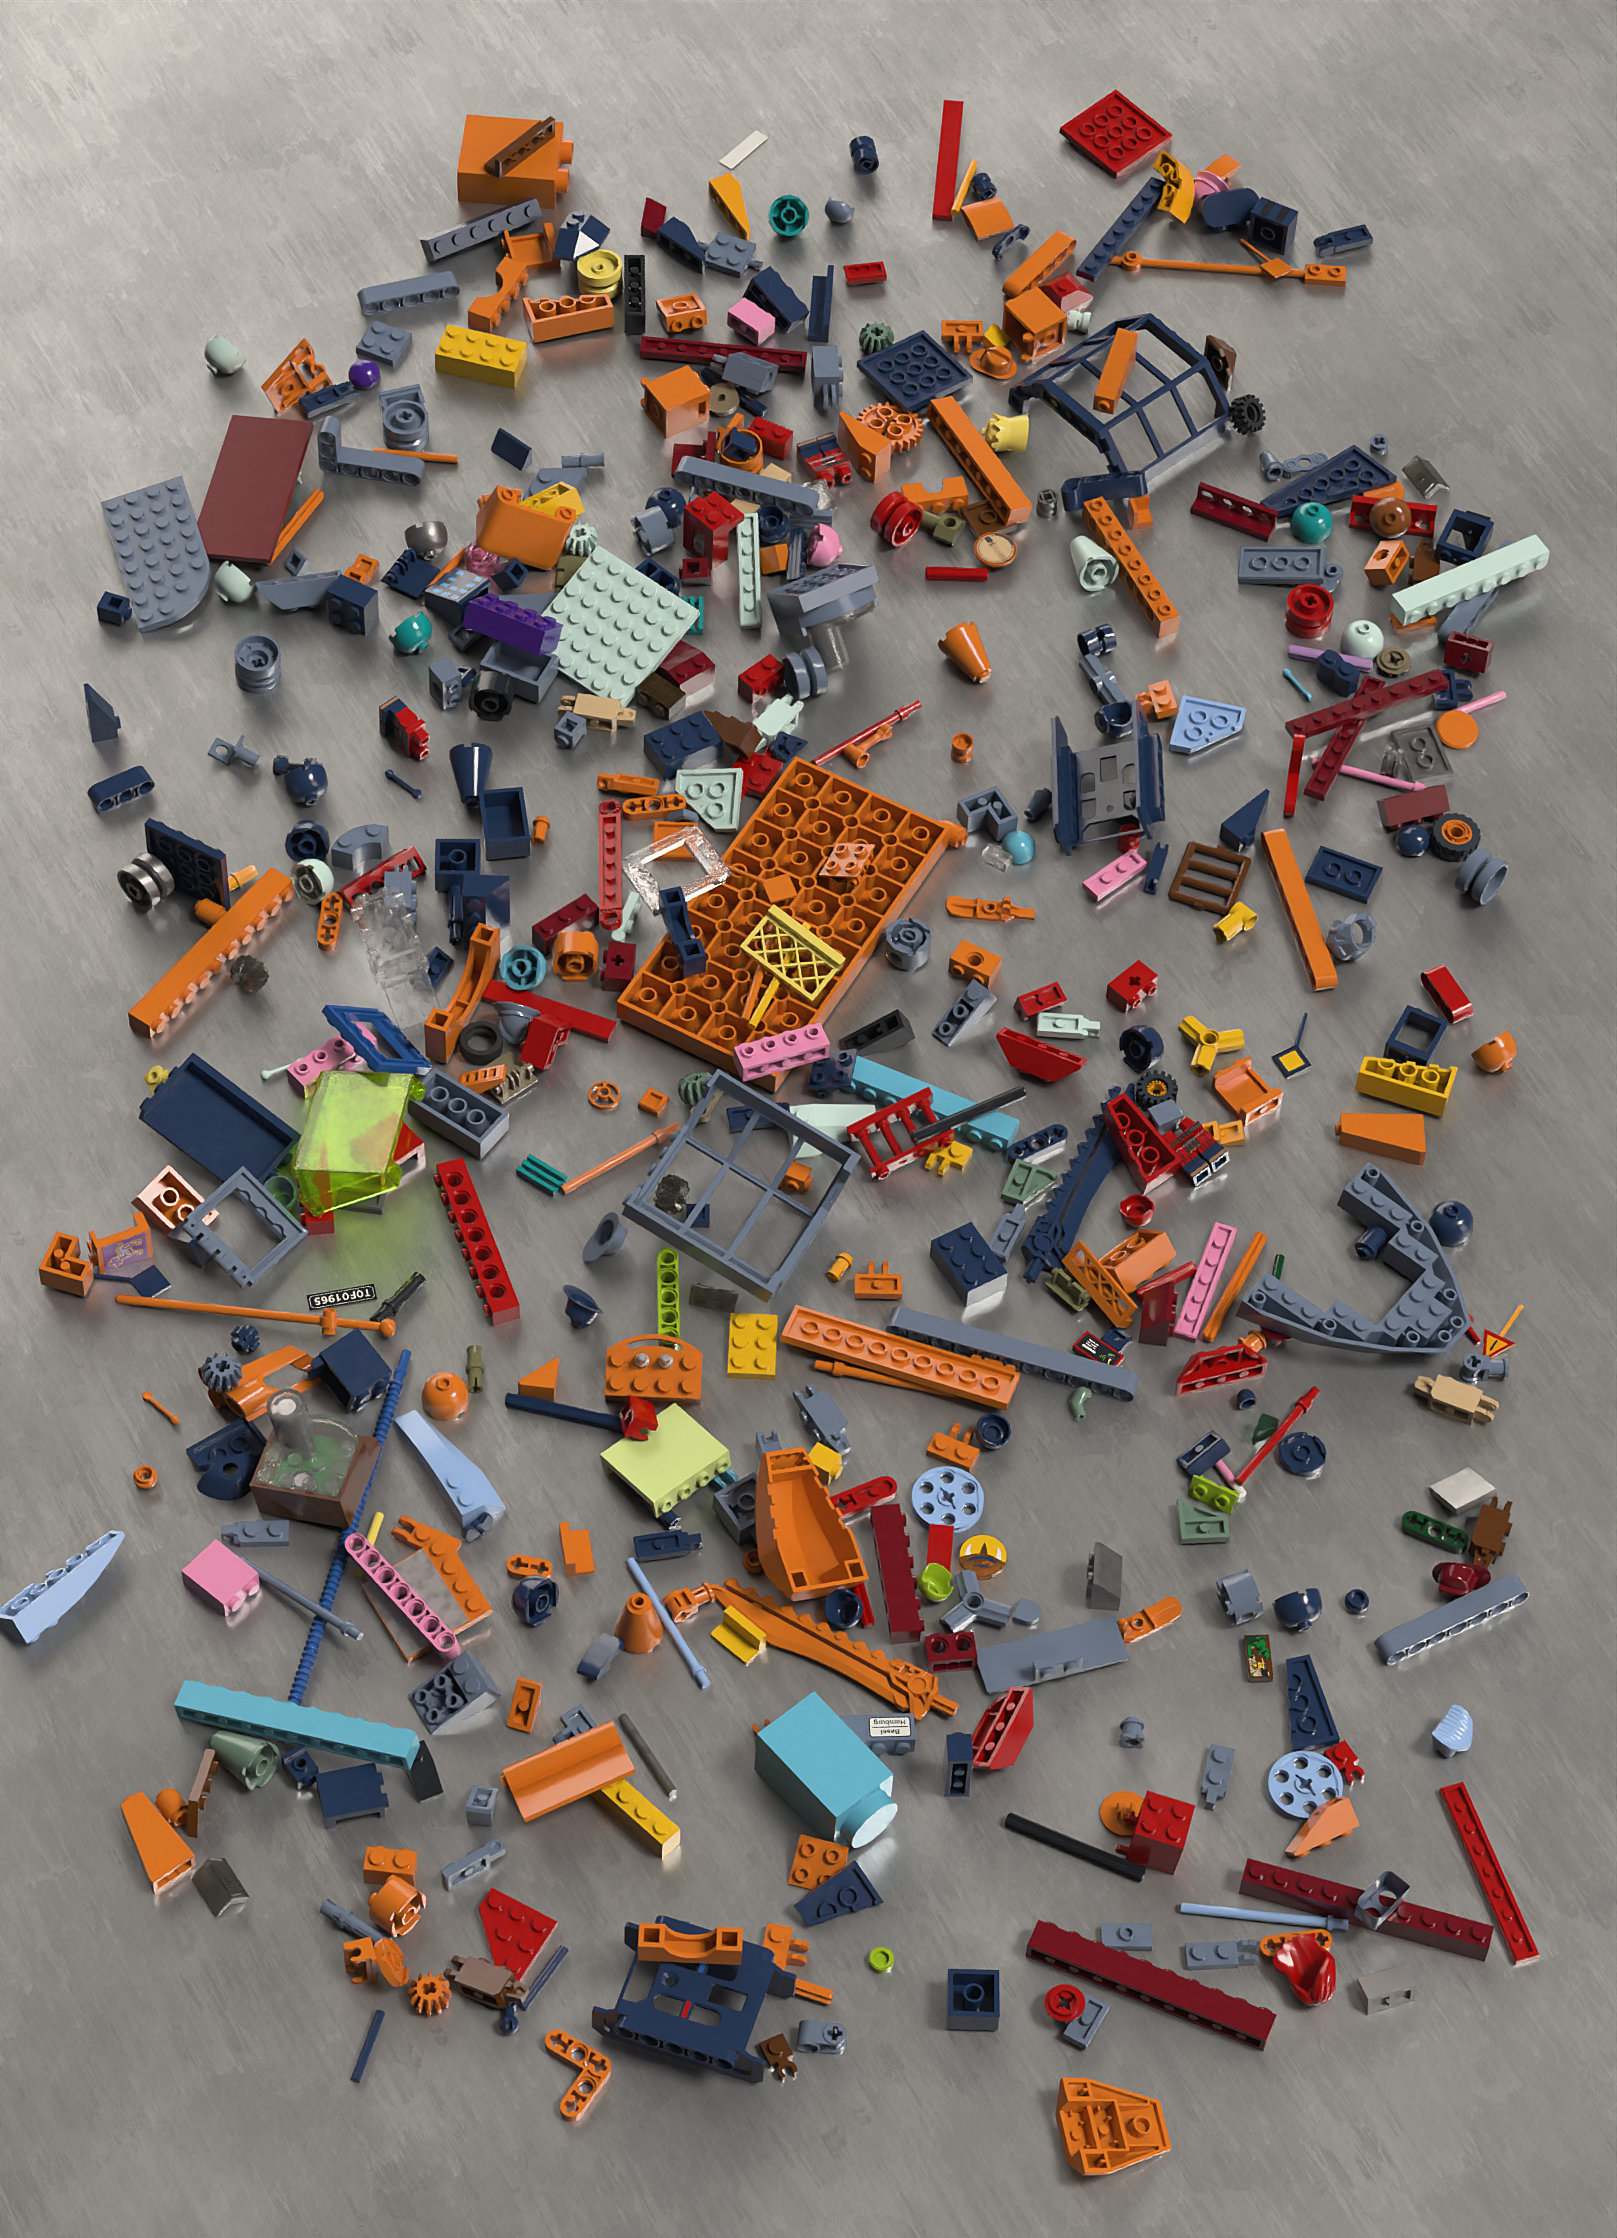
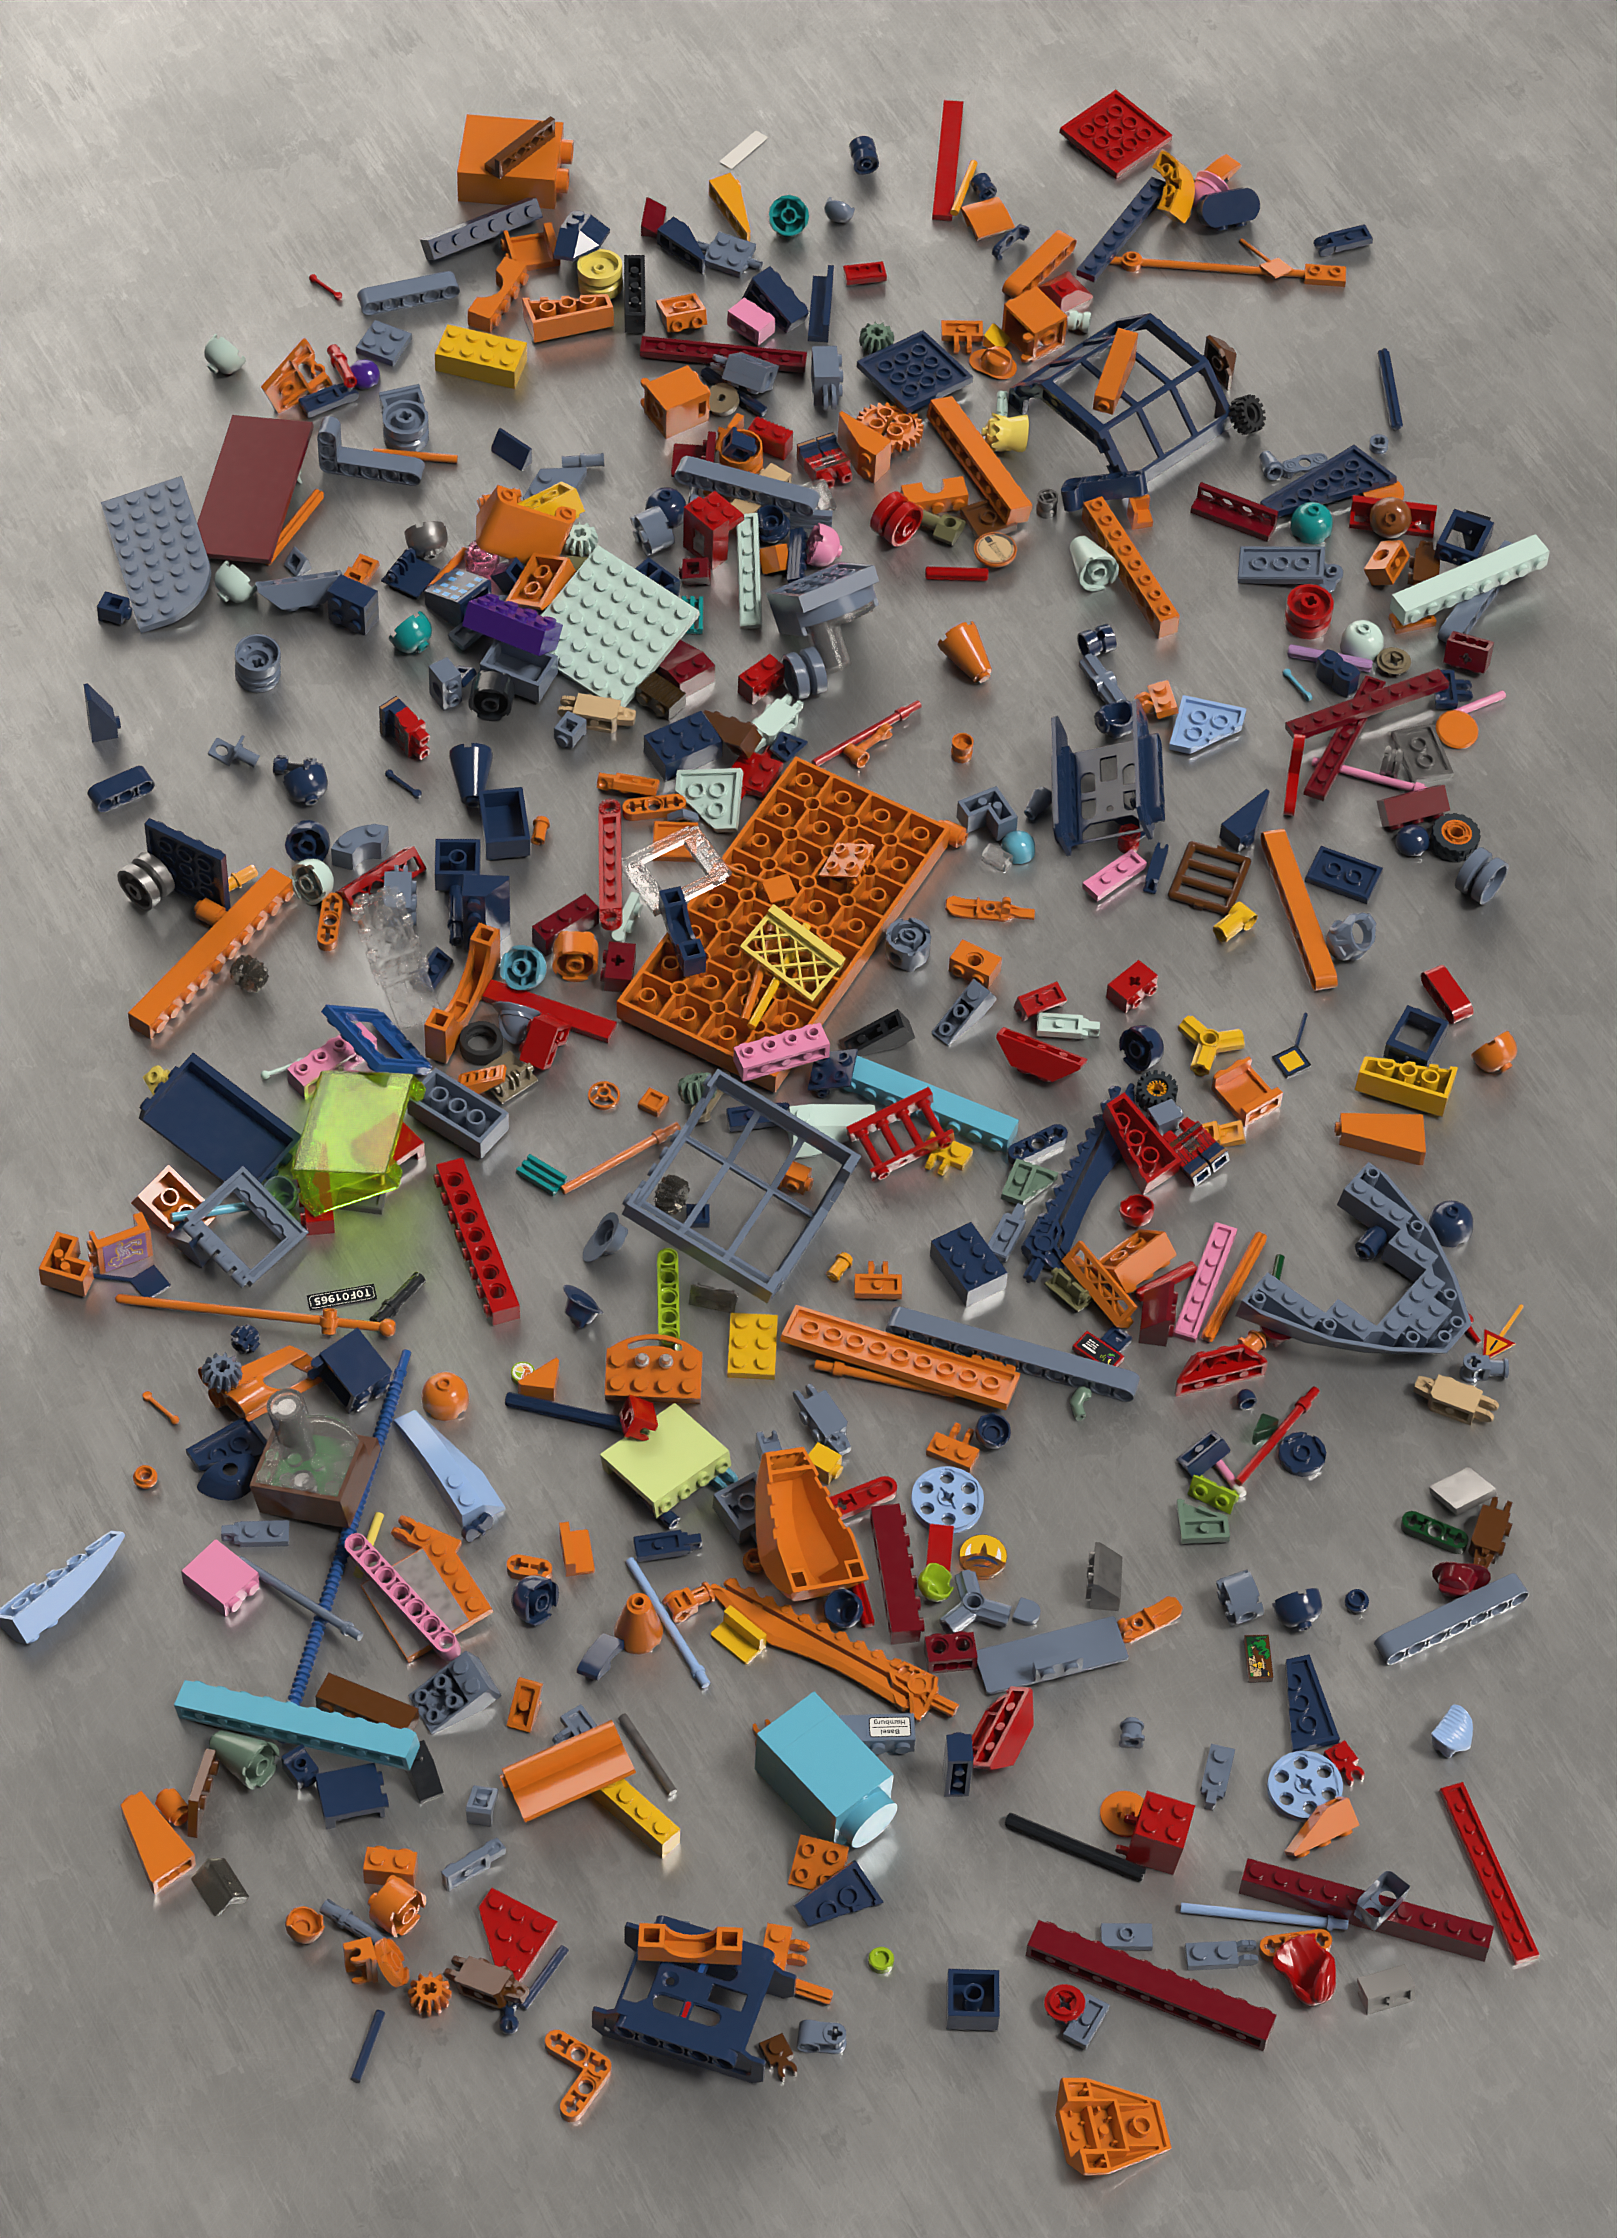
(219, 1210): none -> medium azure bar
(304, 1925): none -> orange hair
(337, 295): none -> red hinge
(339, 362): none -> red pin
(359, 1701): none -> reddish brown brick
(474, 1369): olive pin -> none
(521, 1370): none -> tile
(541, 581): none -> orange slope
(967, 1115): black axle -> none
(1002, 403): none -> light aqua axle
(1272, 226): dark blue brick -> none
(1390, 389): none -> dark blue axle
(1424, 476): clear smoke panel -> none

